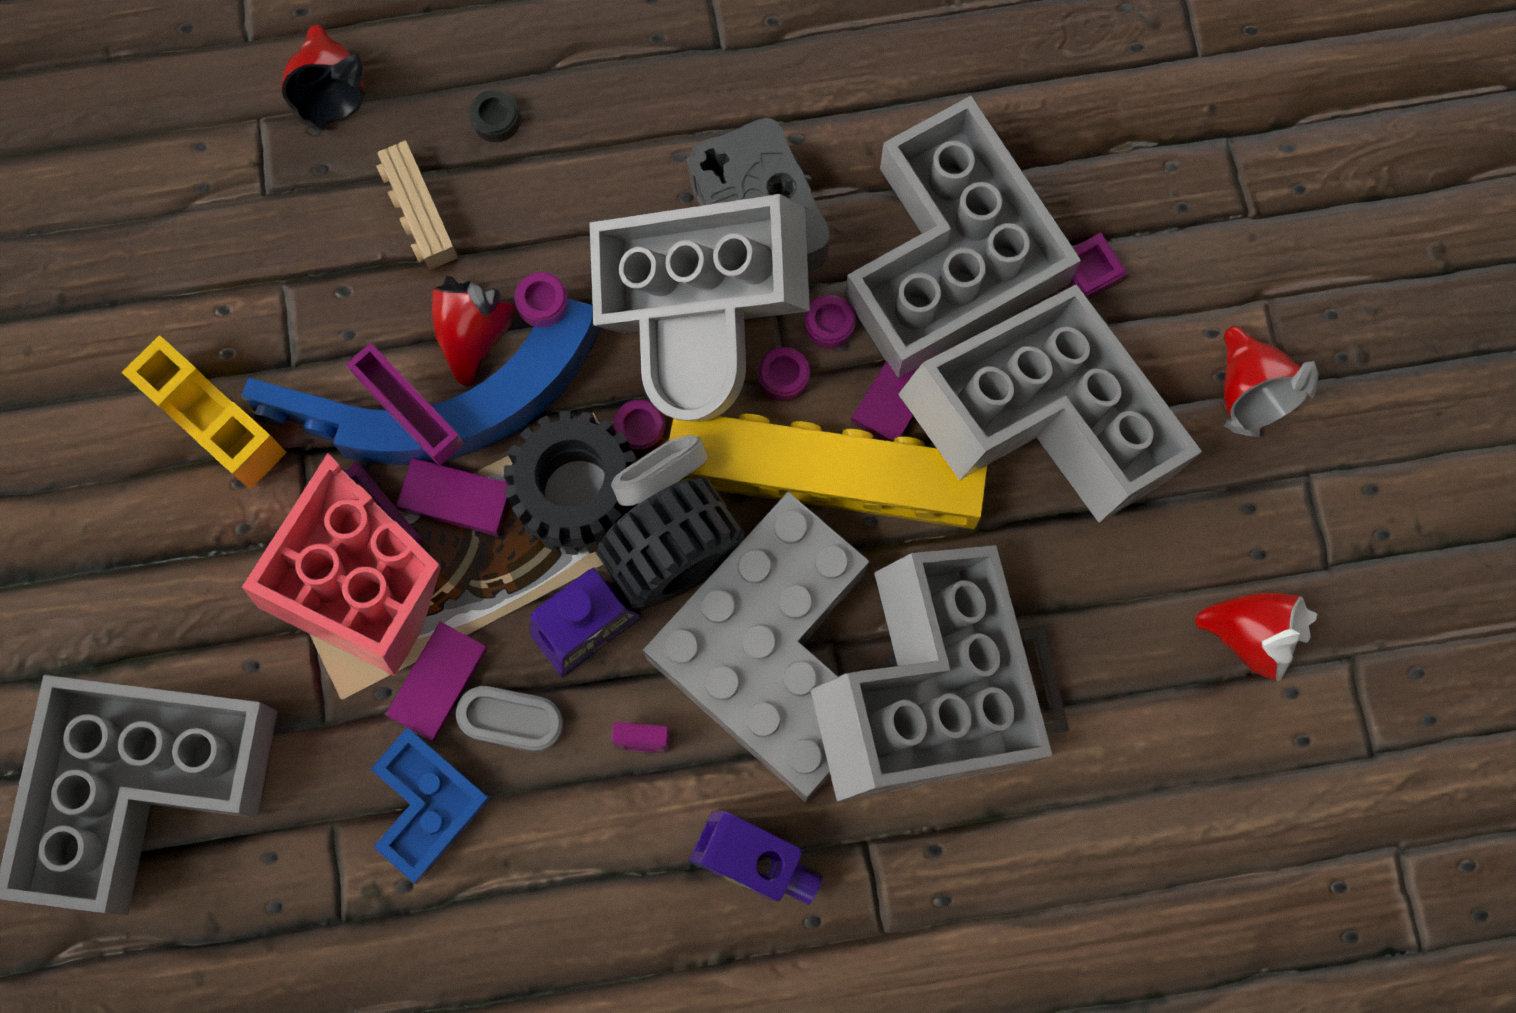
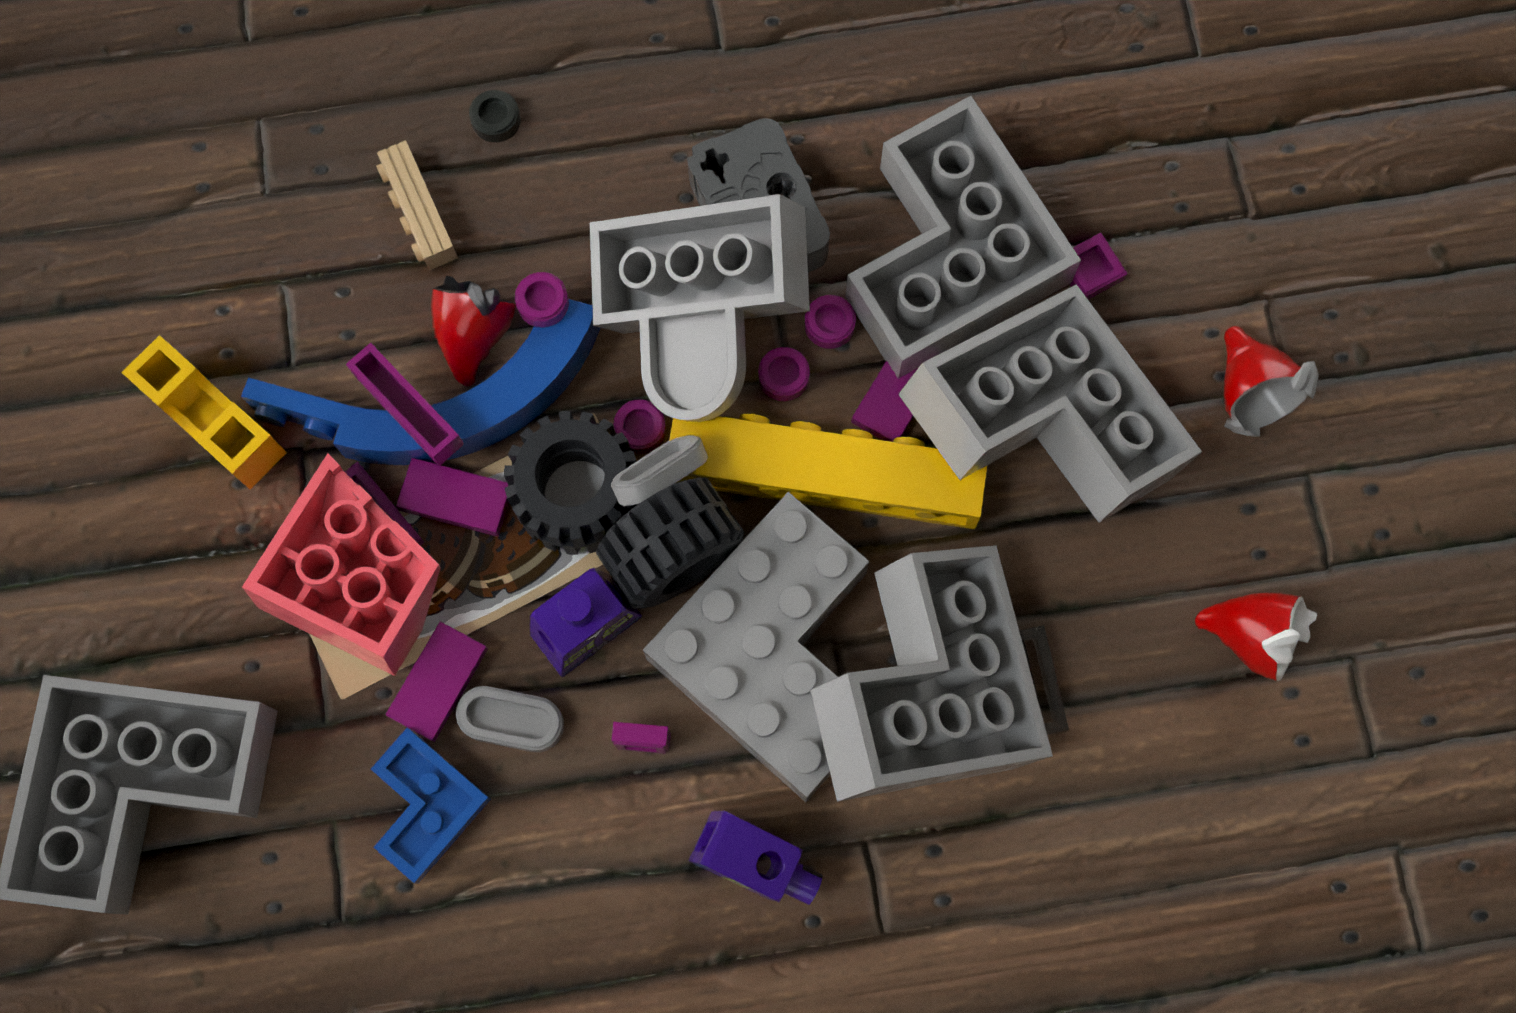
(322, 81): black hat -> none

